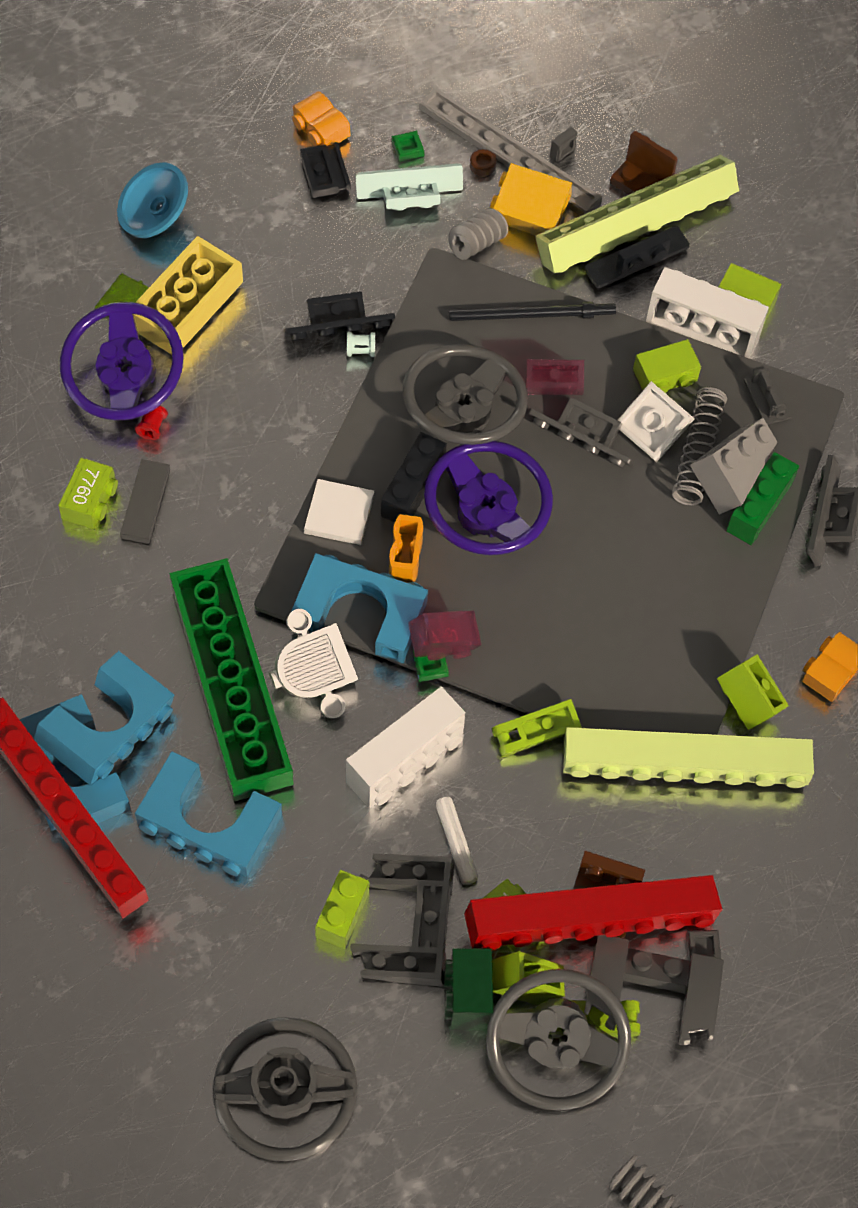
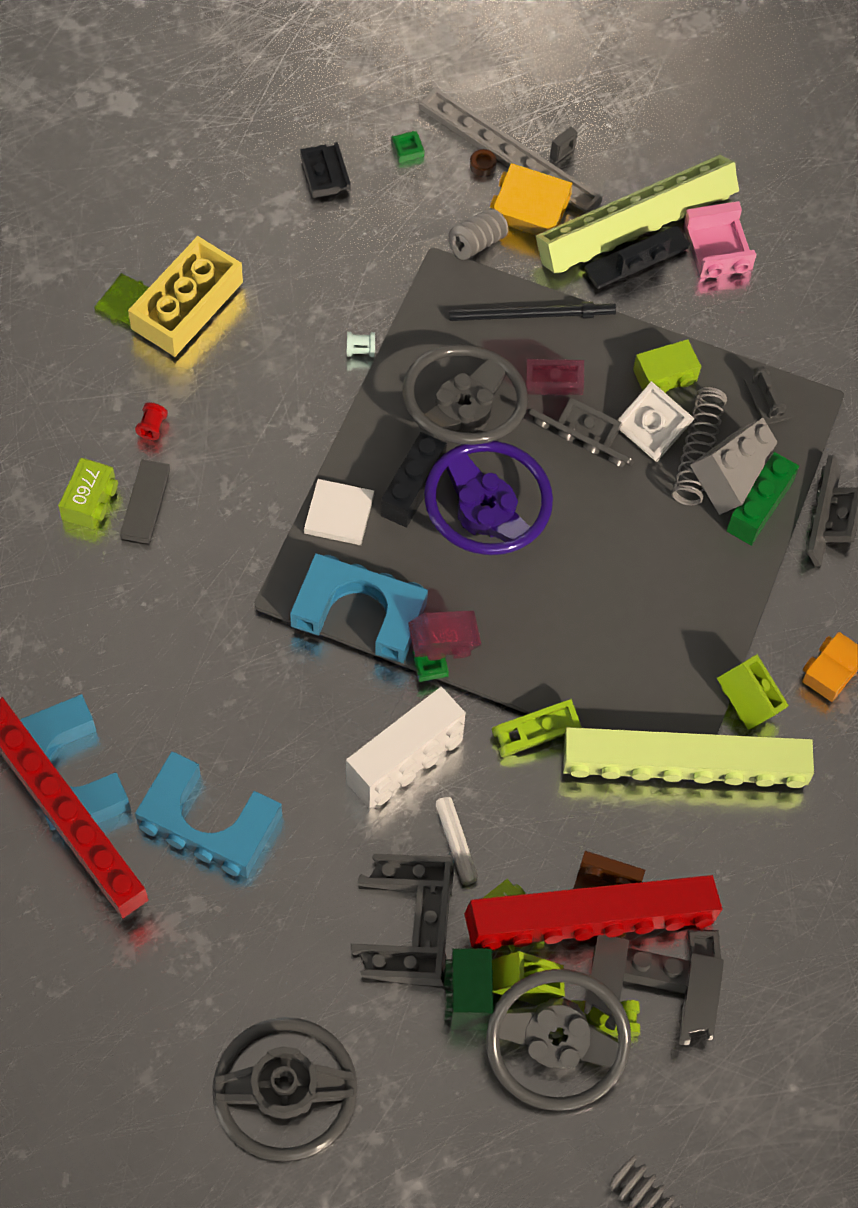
(94, 752): dark azure arch -> none
(122, 349): dark purple piece -> none
(152, 200): dark azure dish -> none
(231, 679): green brick -> none
(314, 664): white piece -> none
(320, 120): light orange brick -> none
(337, 313): black bracket -> none
(342, 909): lime brick -> none
(406, 548): light orange brick -> none
(409, 185): light aqua bracket -> none
(644, 165): reddish brown bracket -> none
(706, 313): white brick -> none
(718, 240): none -> bright pink panel
(751, 286): lime brick -> none

